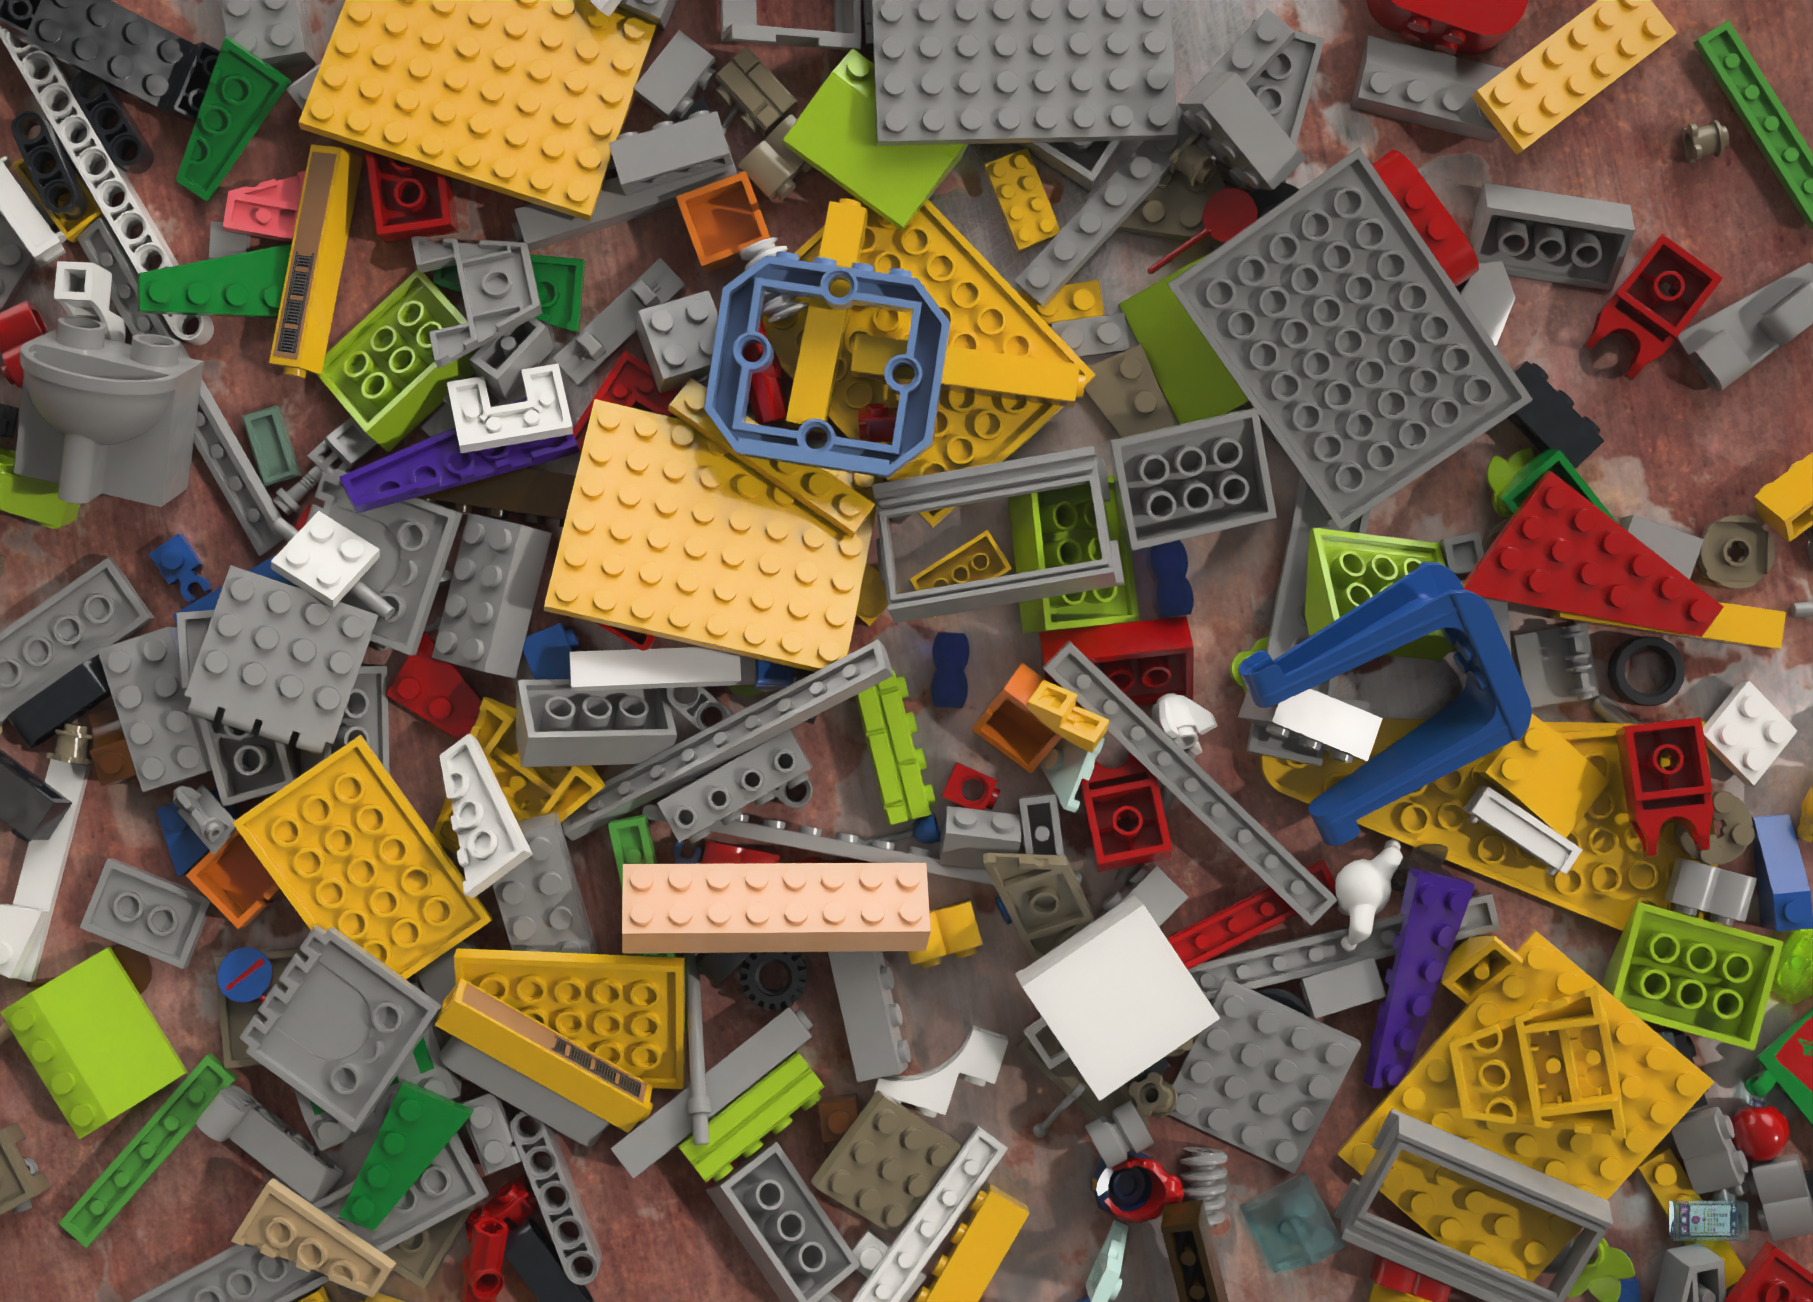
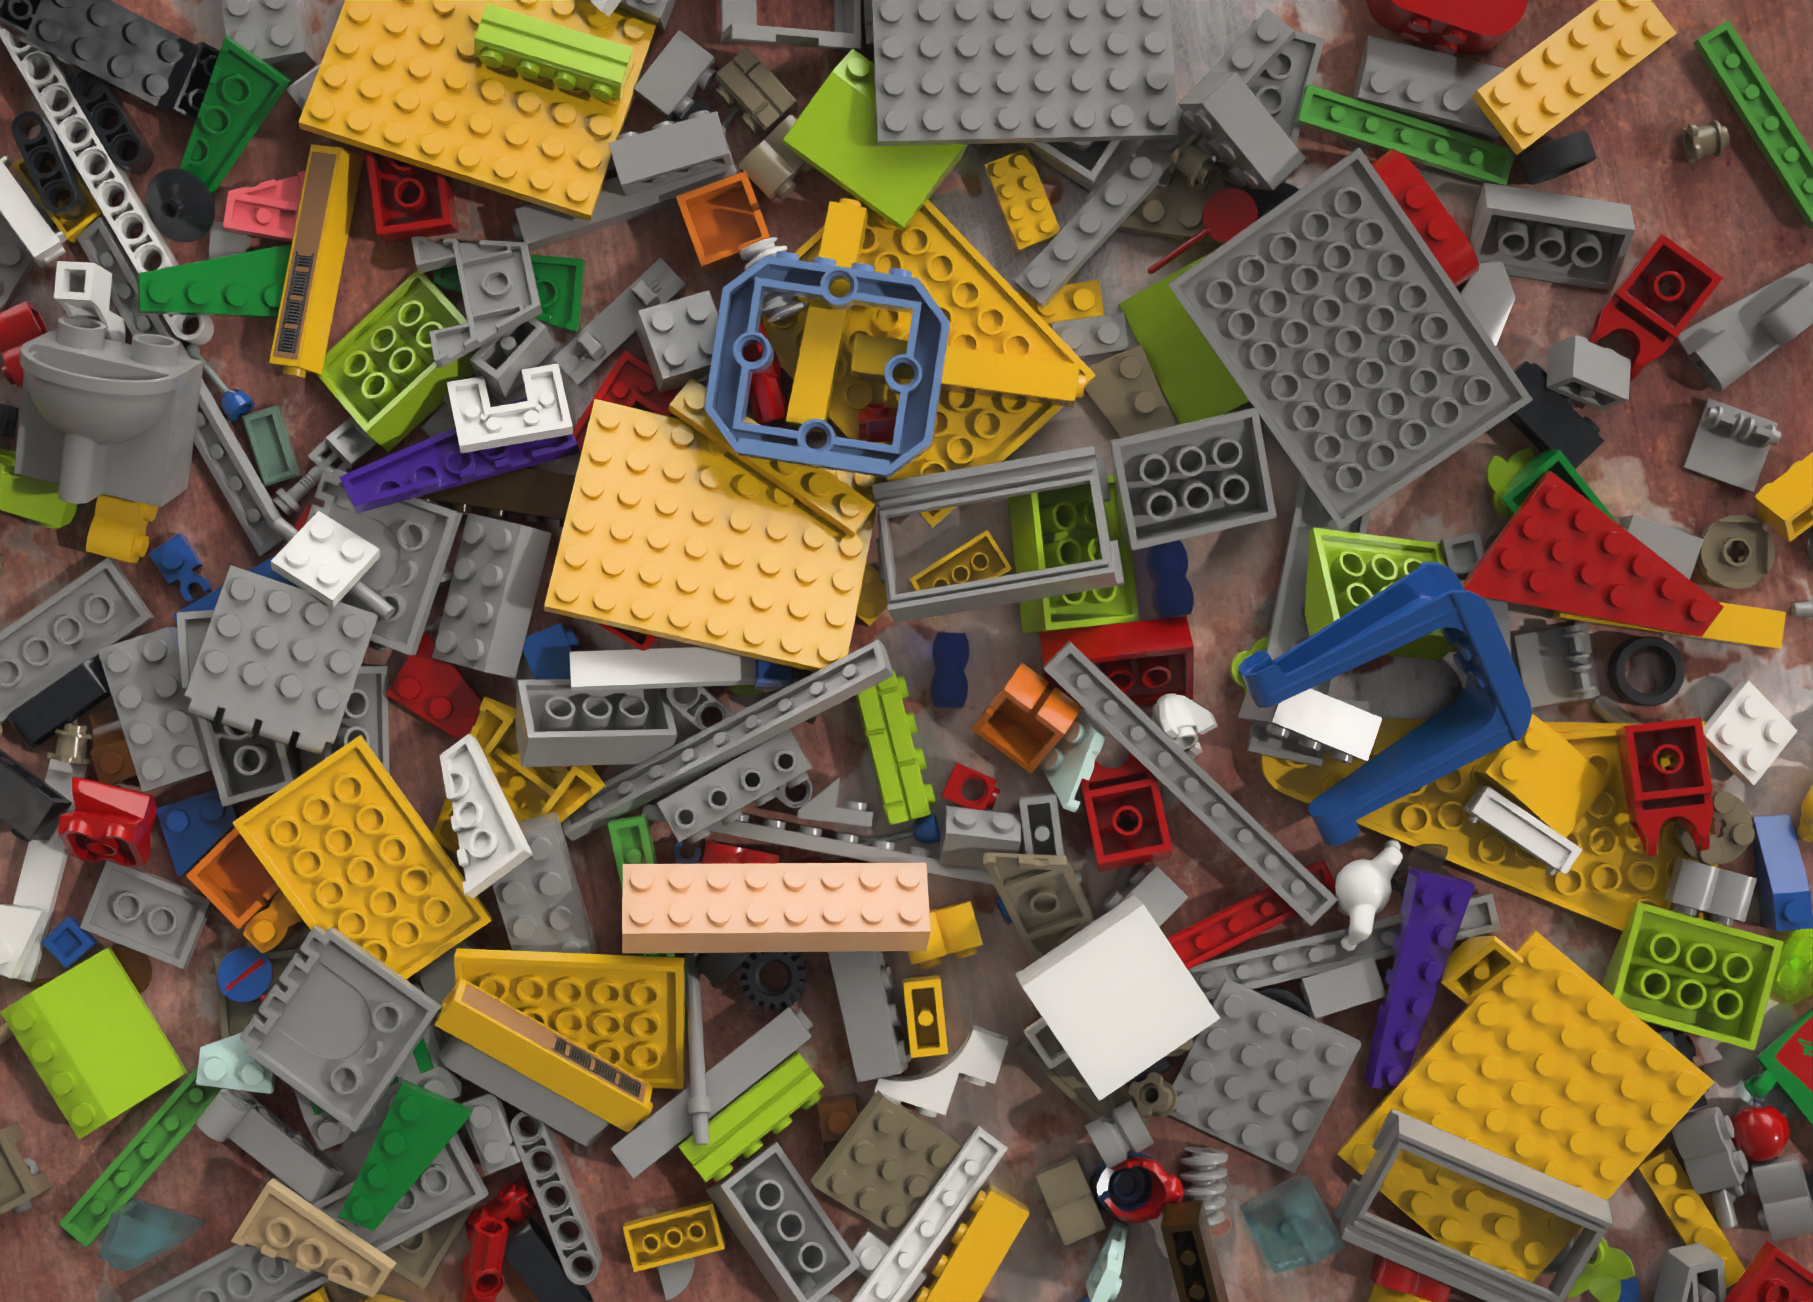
(69, 942): none -> blue plate
(108, 824): none -> red piece
(120, 528): none -> yellow brick
(144, 1232): none -> clear light blue slope
(191, 199): none -> black dish
(204, 815): light grey hinge -> none
(229, 1067): none -> light aqua wing
(234, 401): none -> blue hinge
(273, 925): none -> light orange brick
(552, 53): none -> lime brick
(674, 1235): none -> yellow piece
(676, 1276): none -> light grey tile
(824, 808): none -> light grey slope
(925, 1015): none -> yellow brick
(1040, 1129): light grey hinge -> none
(1058, 711): yellow slope -> none
(1069, 1201): none -> dark tan brick
(1410, 136): none -> bright green plate
(1543, 1069): yellow wedge -> none
(1557, 157): none -> black tyre
(1588, 373): none -> light grey brick
(1708, 1220): clear light blue tile -> none
(1731, 445): none -> light grey hinge

